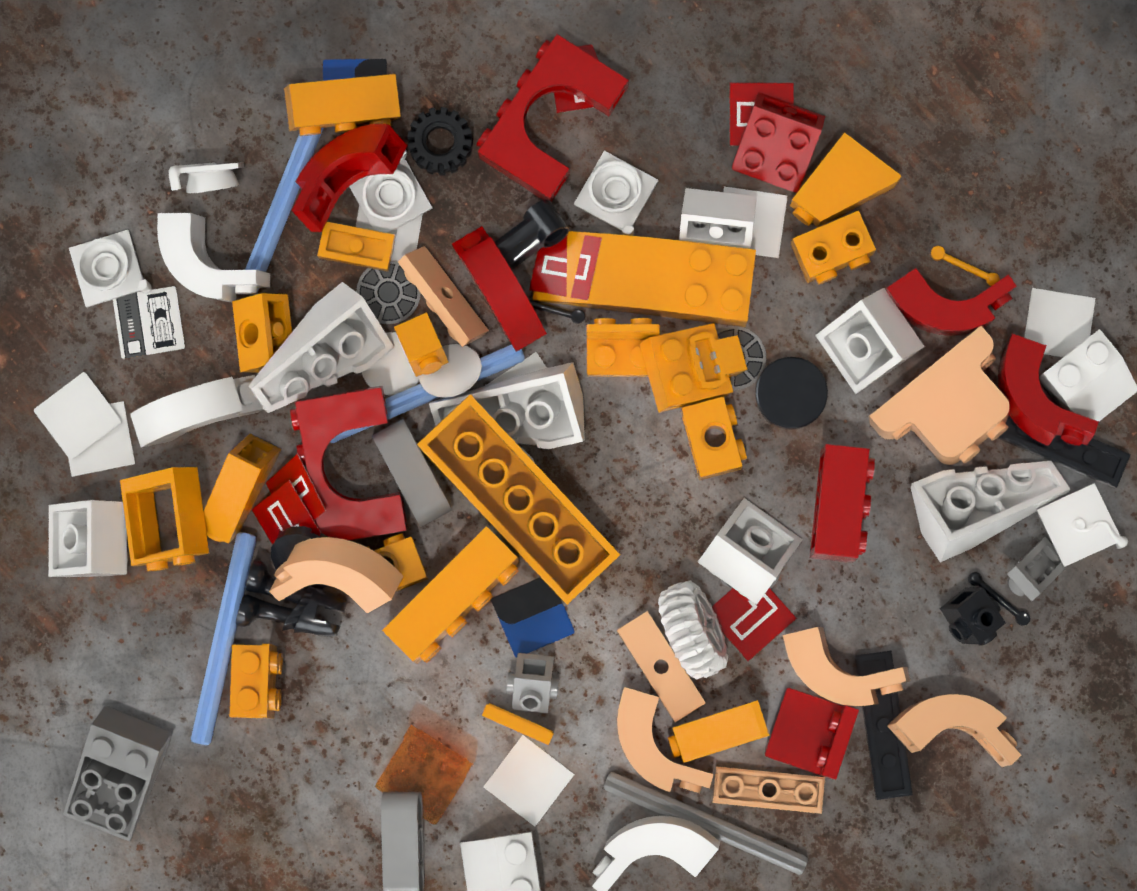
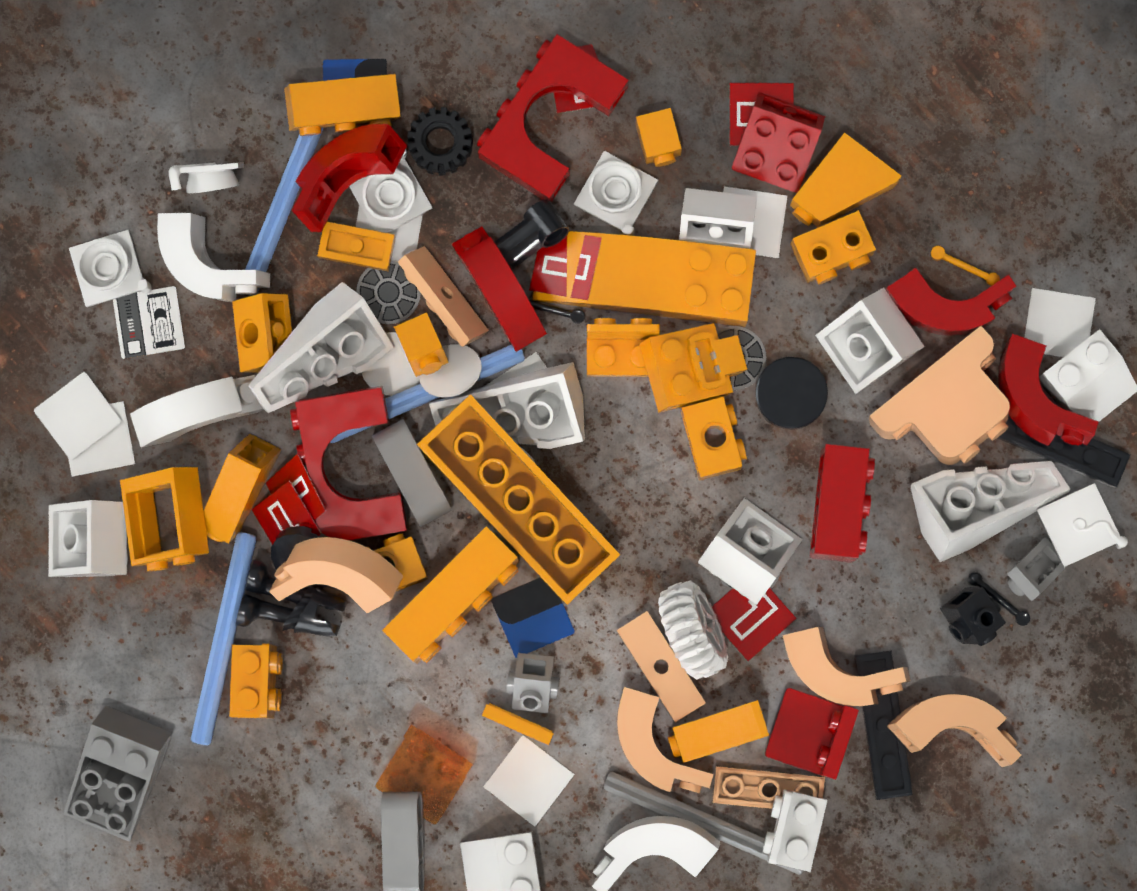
(658, 137): none -> light orange brick
(795, 830): none -> white bracket

